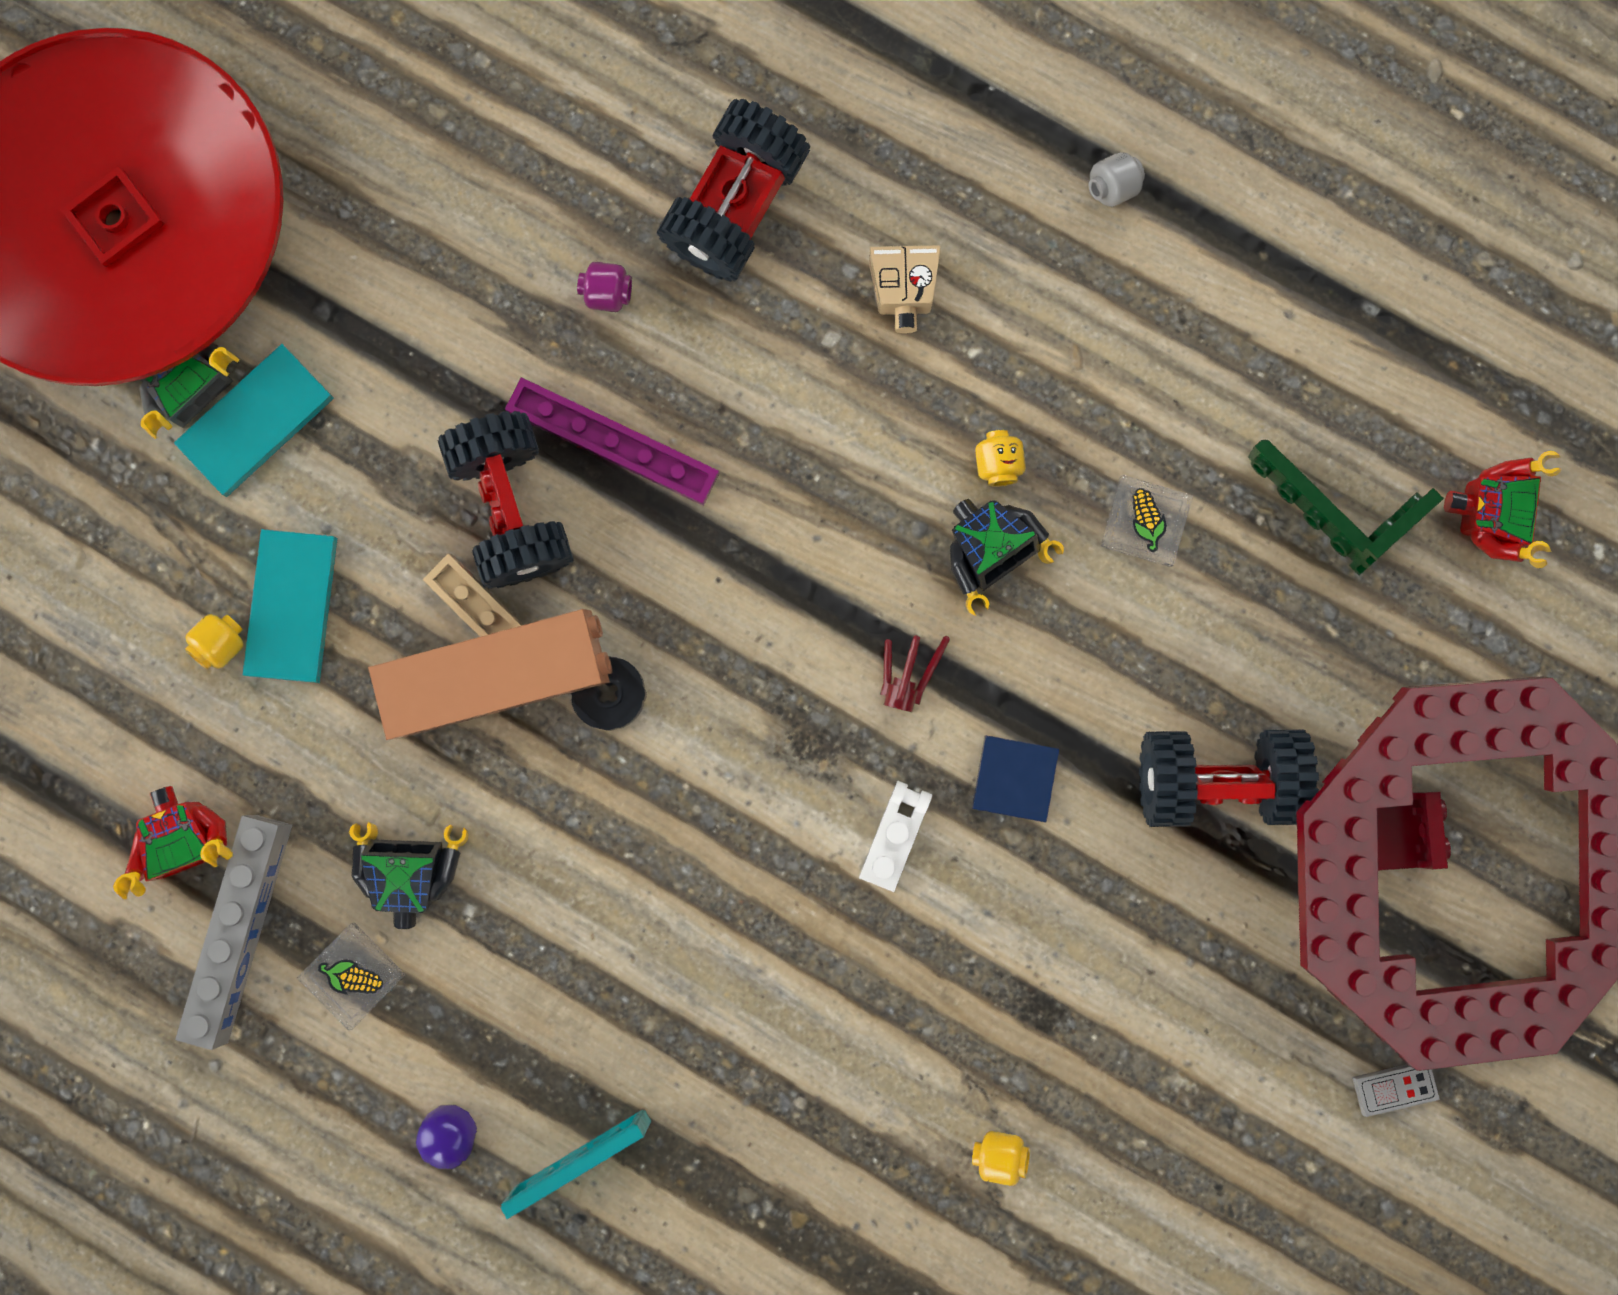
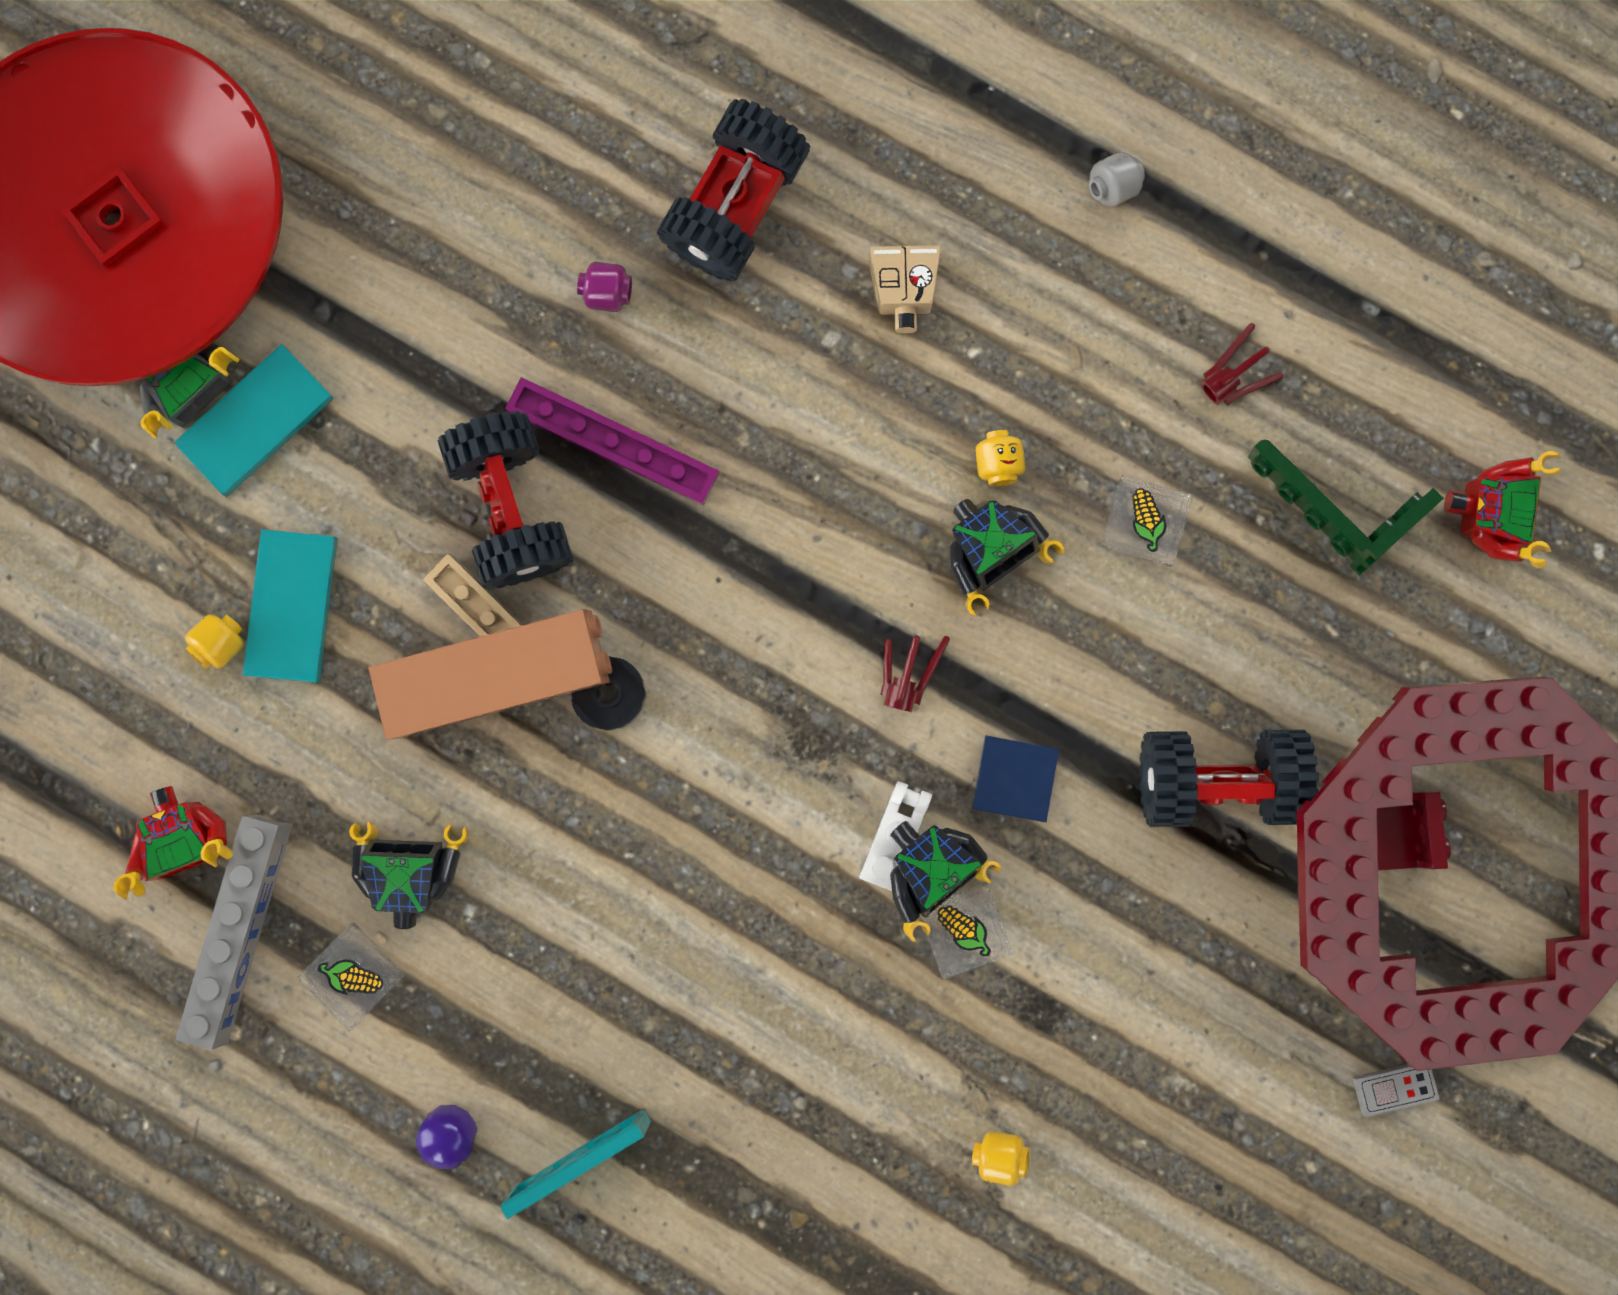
(933, 870): none -> black torso
(967, 932): none -> clear tile
(1222, 384): none -> dark red plant

